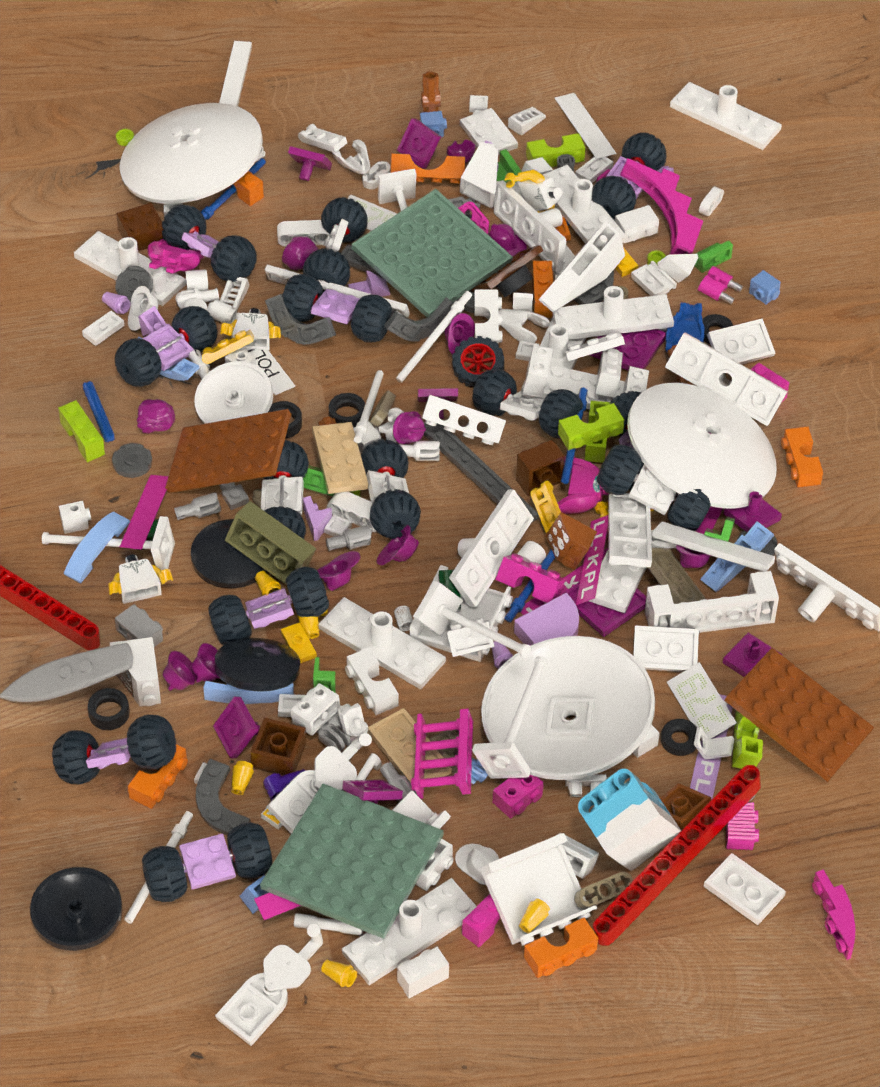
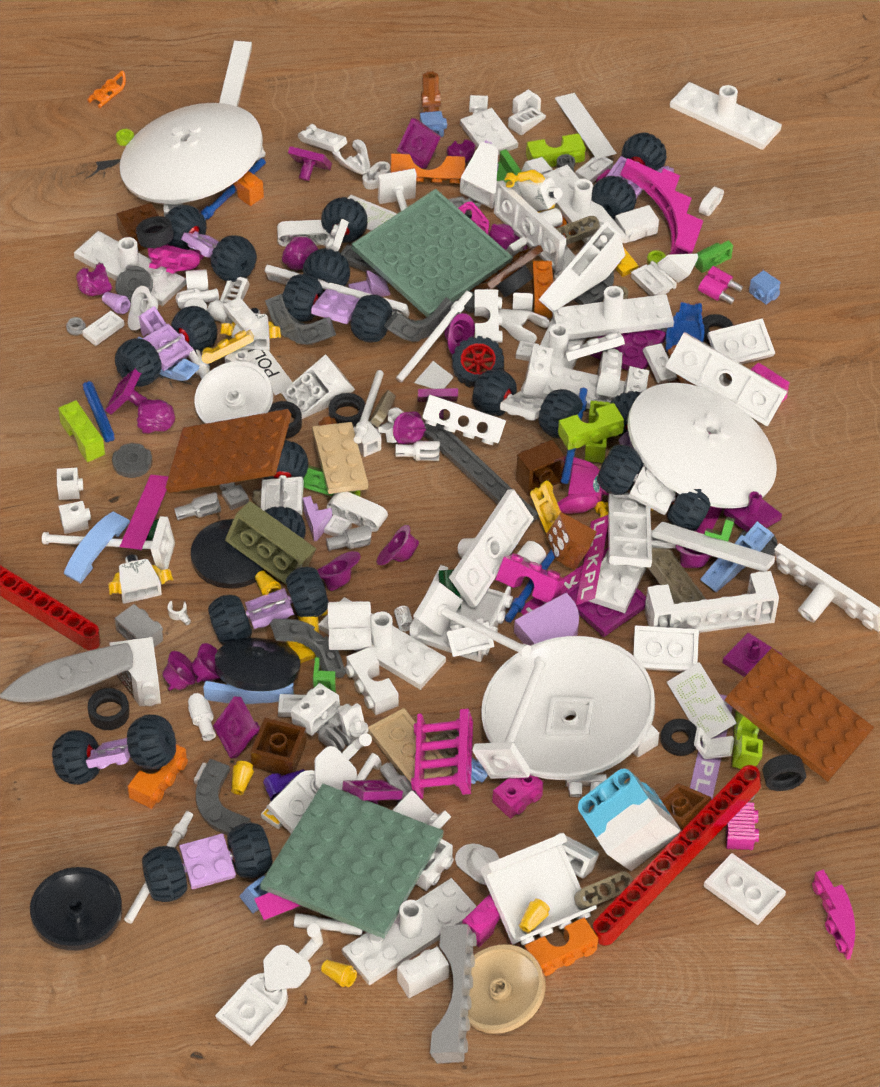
(69, 483): none -> white brick
(75, 326): none -> light grey plate
(93, 282): none -> magenta hair
(110, 85): none -> orange piece
(125, 391): none -> magenta tile
(153, 224): none -> black tyre
(180, 615): none -> white piece
(201, 715): none -> white arm
(241, 314): none -> white plate
(304, 633): none -> dark grey plate
(317, 387): none -> white slope
(349, 625): none -> white bracket
(392, 504): black plate -> none
(434, 377): none -> white sticker
(449, 1036): none -> light grey arch
(500, 654): lavender cone -> none
(505, 988): none -> tan dish
(517, 246): none -> white tile
(525, 101): none -> white bracket
(577, 225): none -> dark tan beam
(657, 360): none -> white plate
(780, 764): none -> black tyre
(804, 470): orange arch -> none

